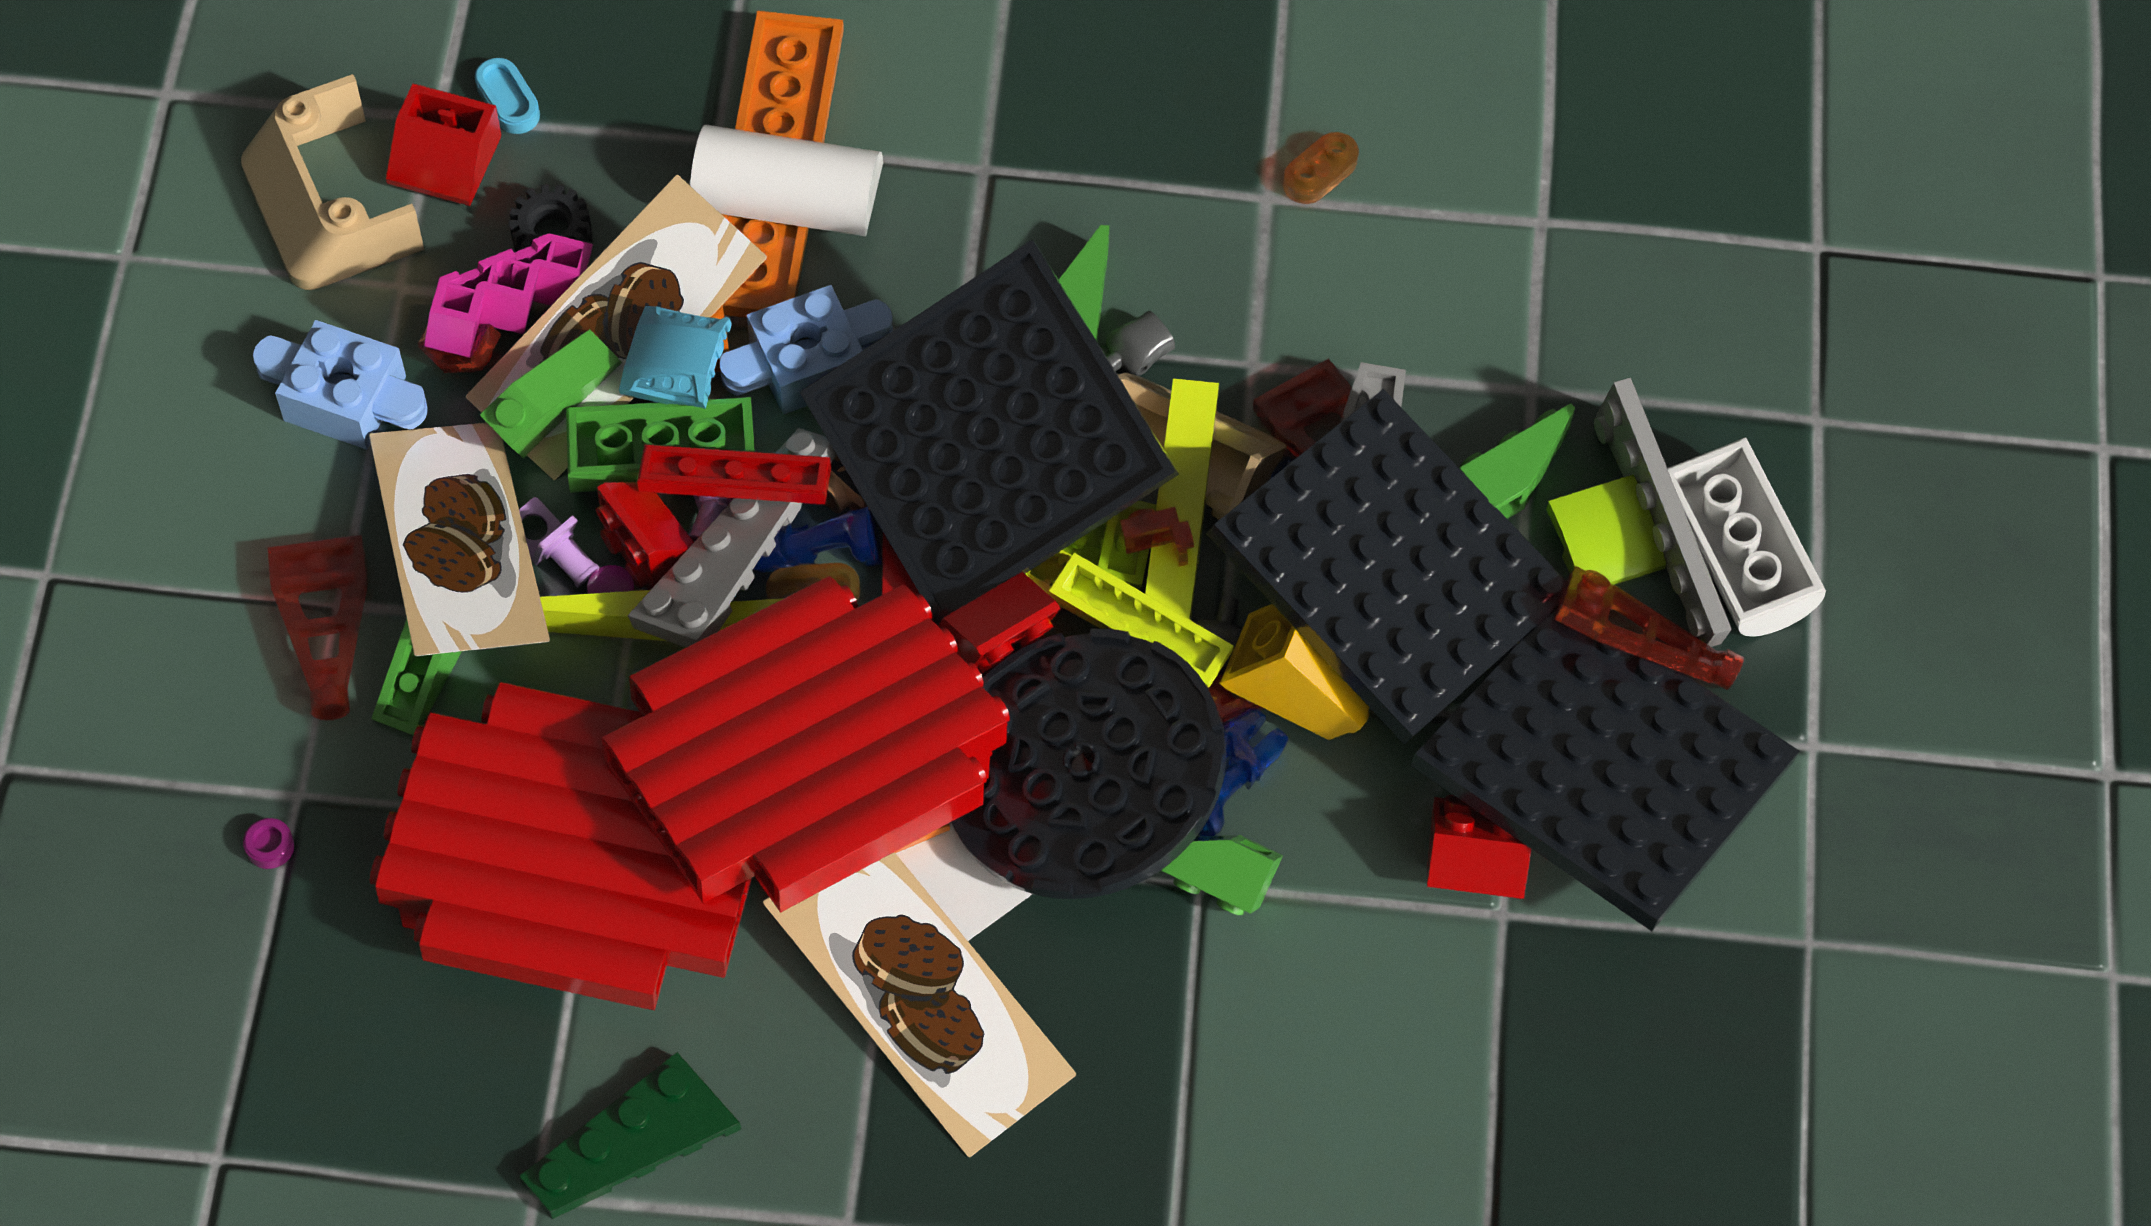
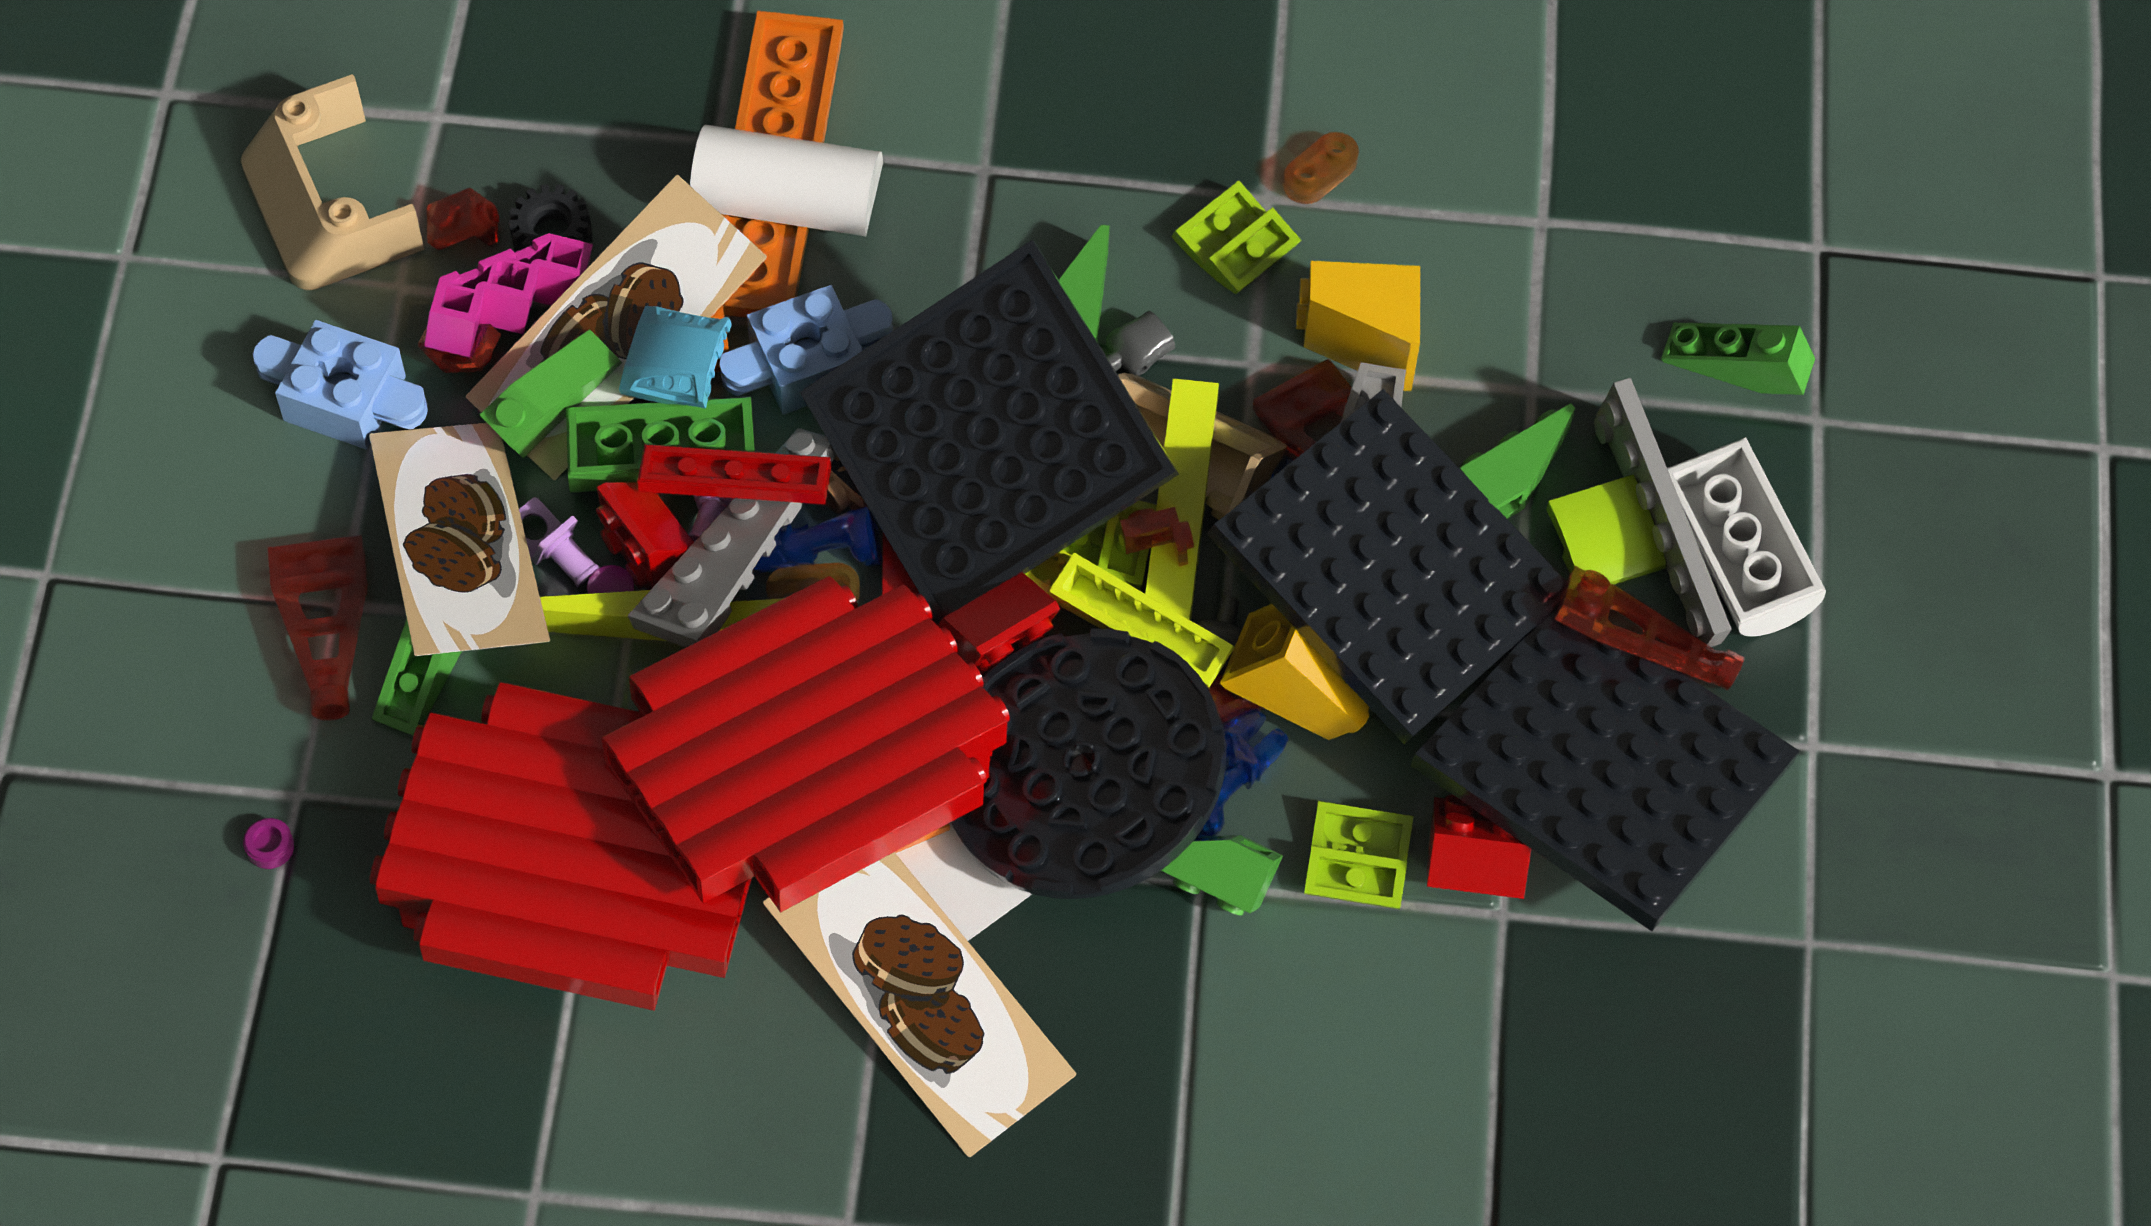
(442, 144): red slope -> none
(460, 218): none -> clear red bracket
(504, 86): medium azure tile -> none
(649, 1124): dark green wing -> none
(1236, 238): none -> lime slope
(1358, 855): none -> lime slope
(1362, 314): none -> yellow slope
(1745, 355): none -> bright green slope

